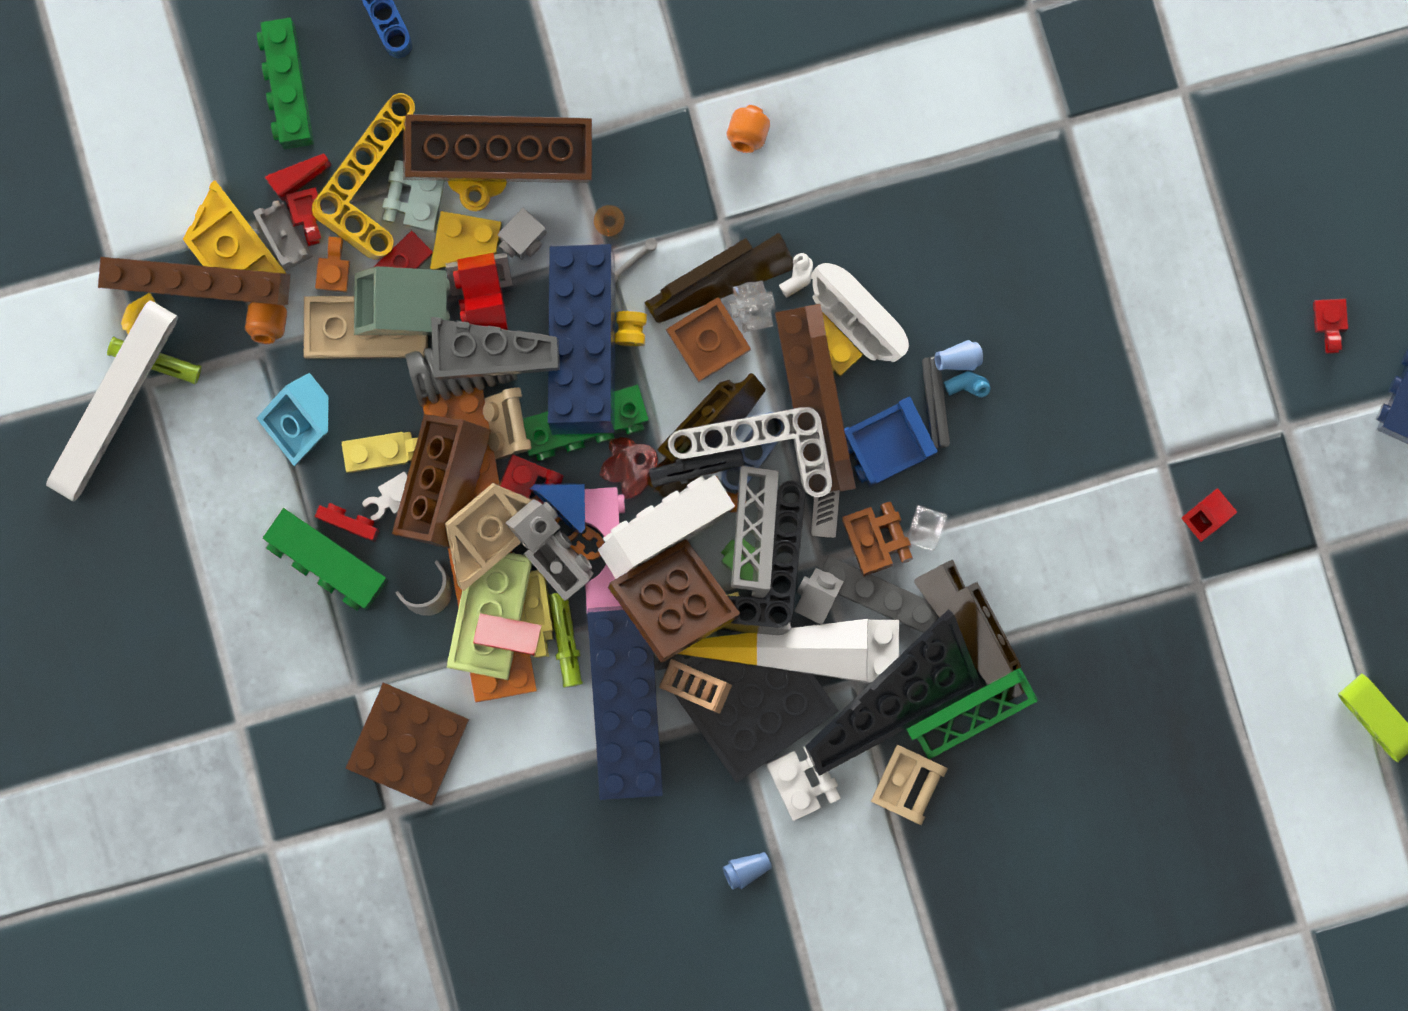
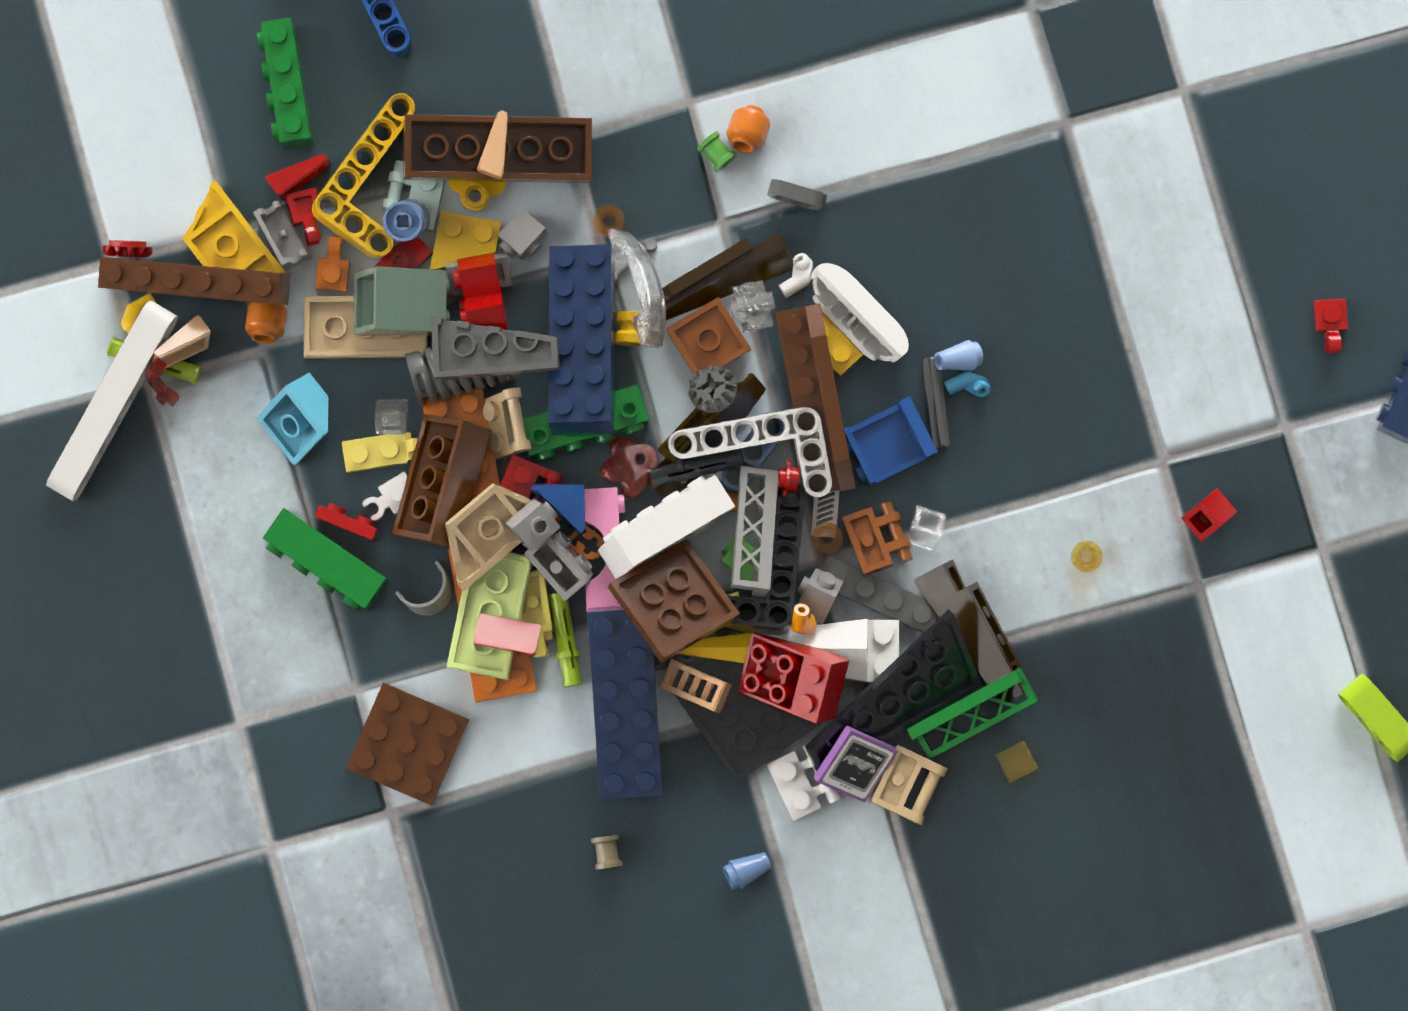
(127, 248): none -> red gear
(164, 393): none -> clear red arm
(185, 342): none -> light nougat slope
(391, 416): none -> clear slope
(406, 220): none -> medium blue wheel
(494, 152): none -> light nougat slope
(606, 852): none -> dark tan bush
(652, 320): none -> clear slope
(716, 151): none -> bright green bush
(723, 394): none -> dark grey gear
(788, 478): none -> red plate
(794, 677): none -> red slope
(797, 195): none -> dark grey beam
(800, 621): none -> light orange arm
(820, 545): none -> clear orange plate
(855, 764): none -> tile
(1016, 761): none -> clear yellow plate
(1088, 546): none -> clear yellow plate

